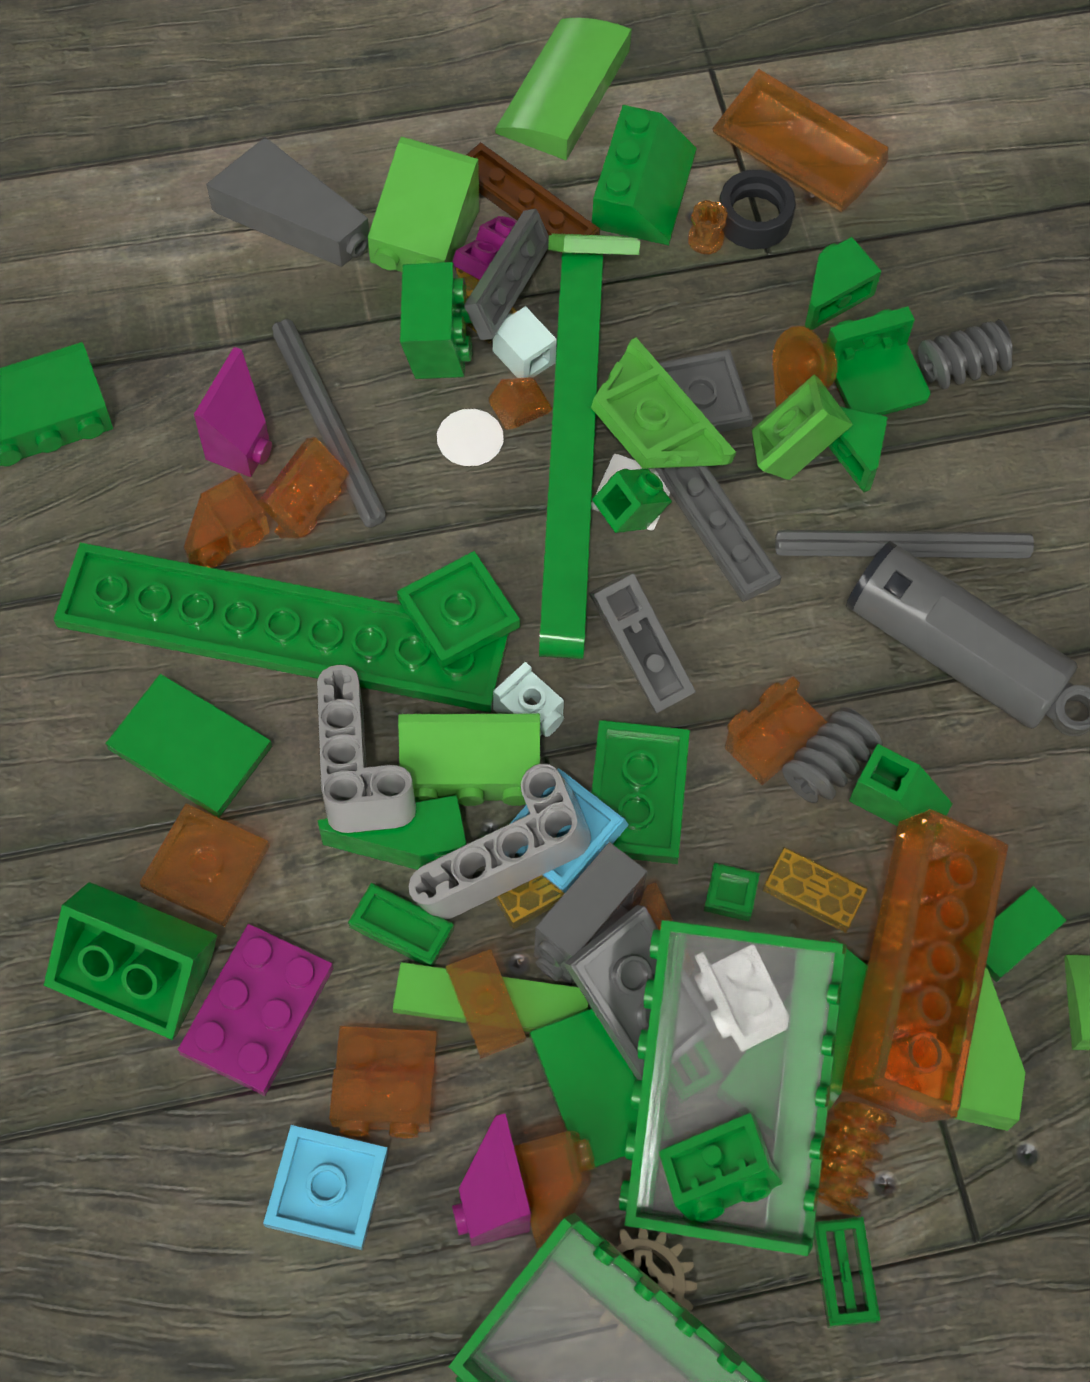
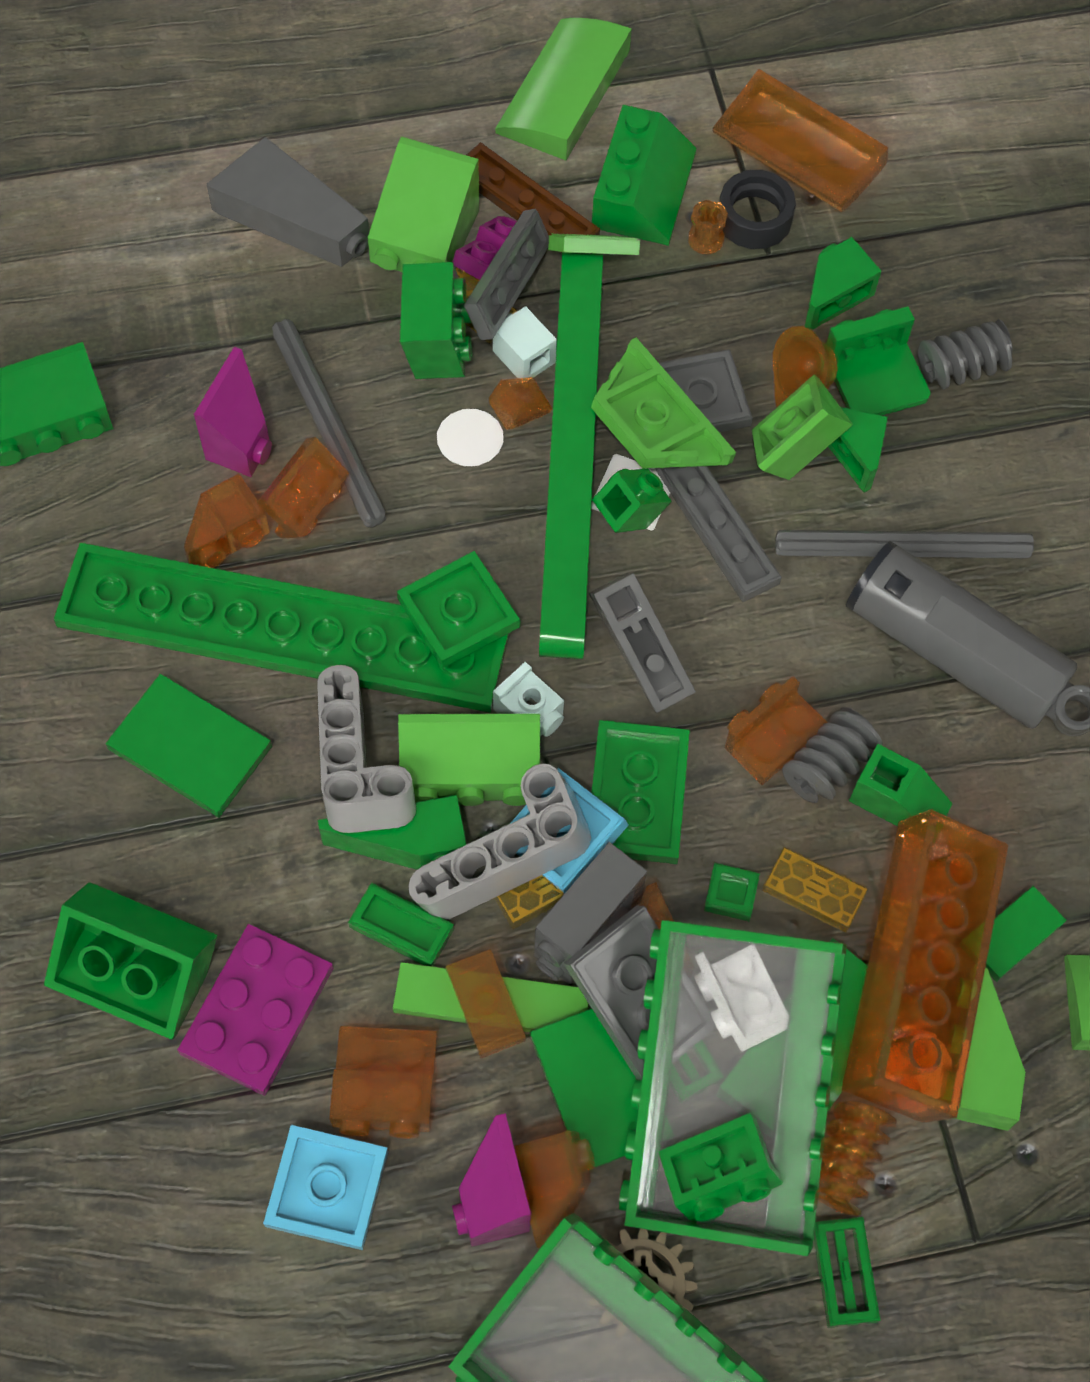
(204, 864): clear orange plate -> none

